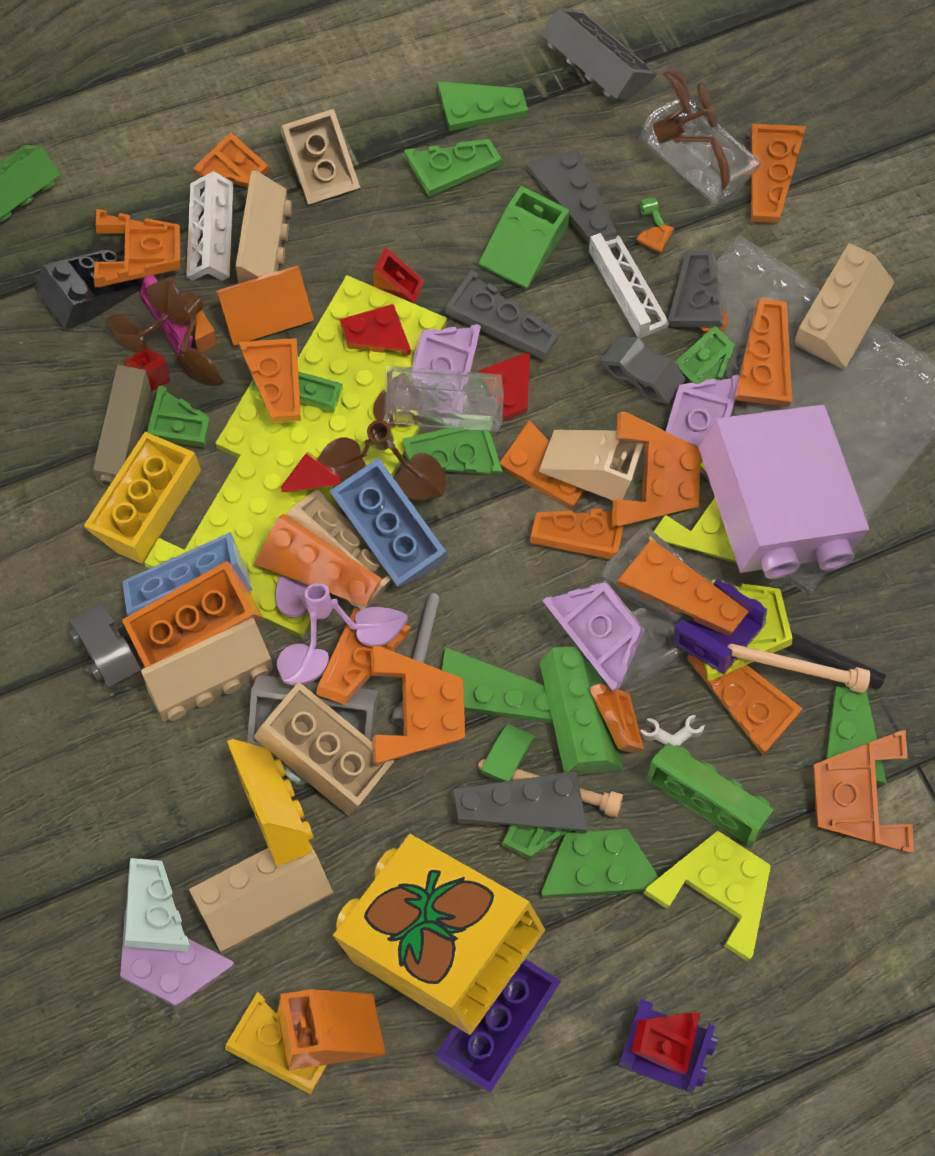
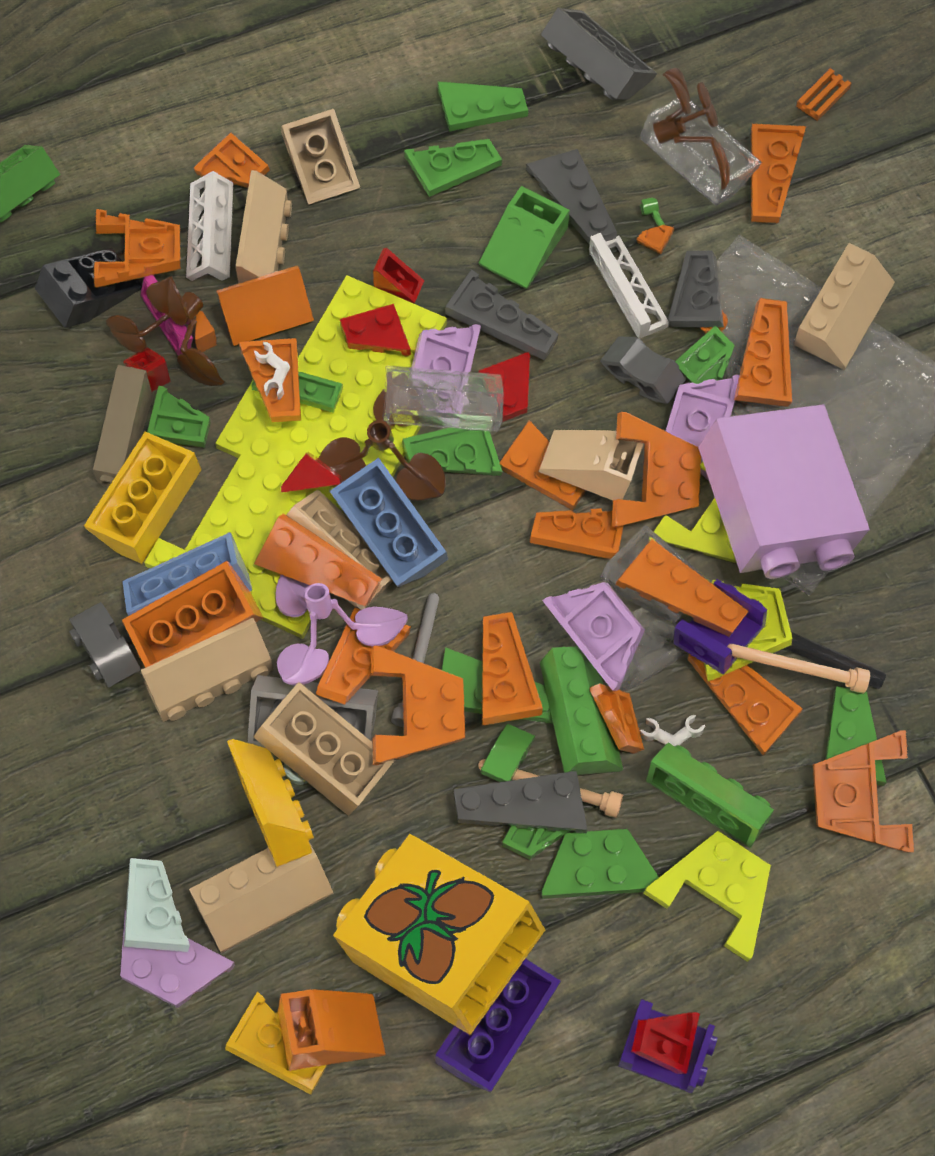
(282, 368): none -> white arm
(506, 674): none -> orange wing
(835, 81): none -> orange tile

